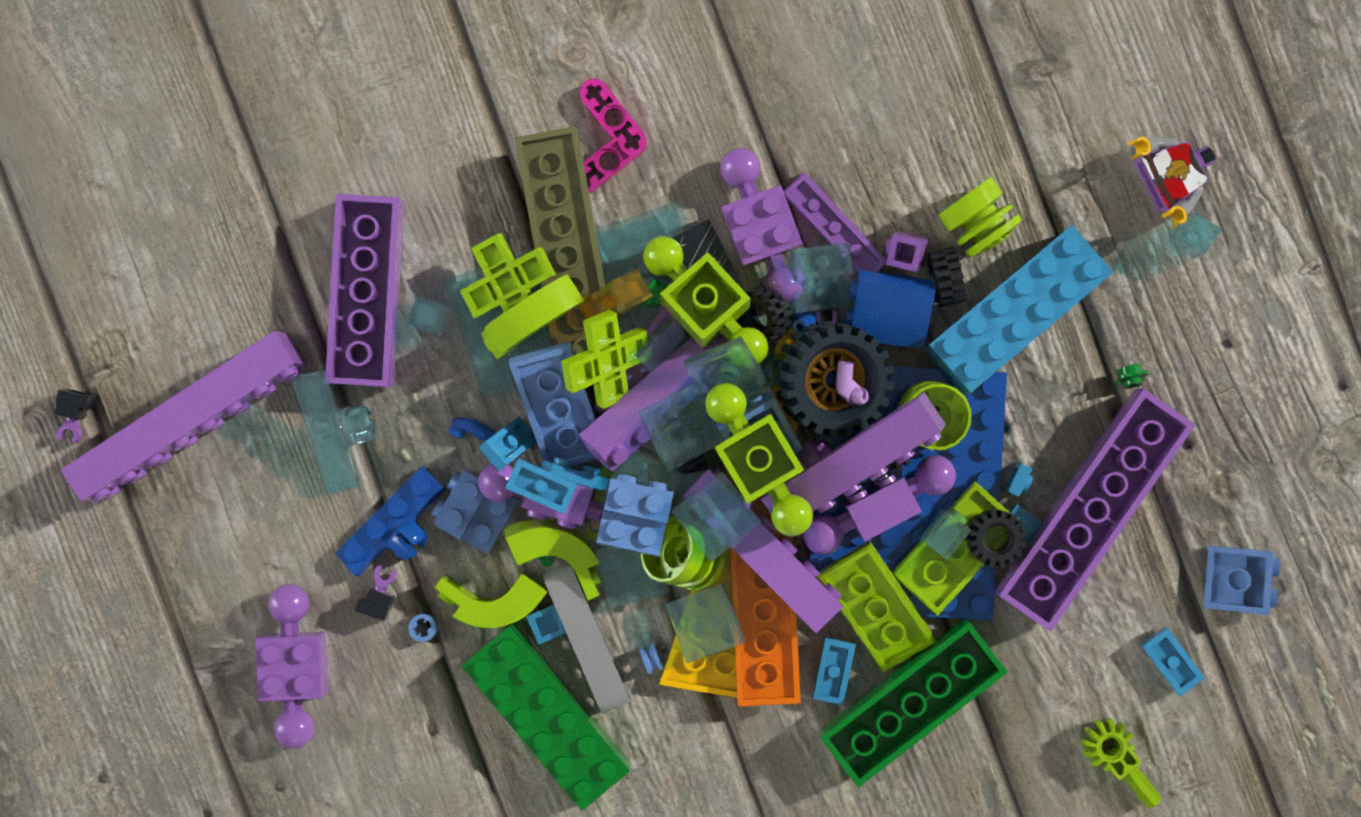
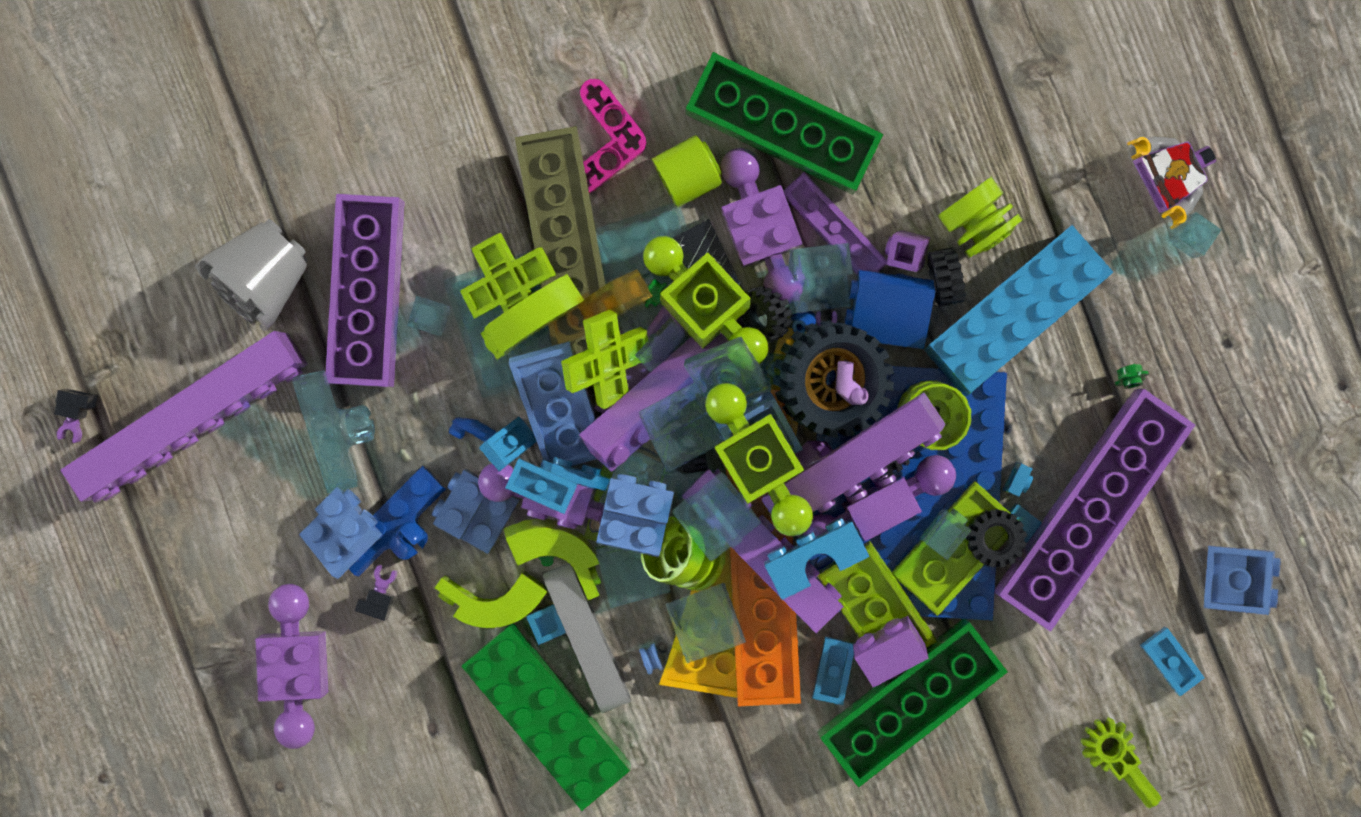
(255, 272): none -> light grey cone
(340, 531): none -> medium blue plate
(415, 623): medium blue bush -> none
(688, 170): none -> lime piece
(783, 123): none -> green brick
(839, 541): none -> dark azure arch
(890, 650): none -> medium lavender brick

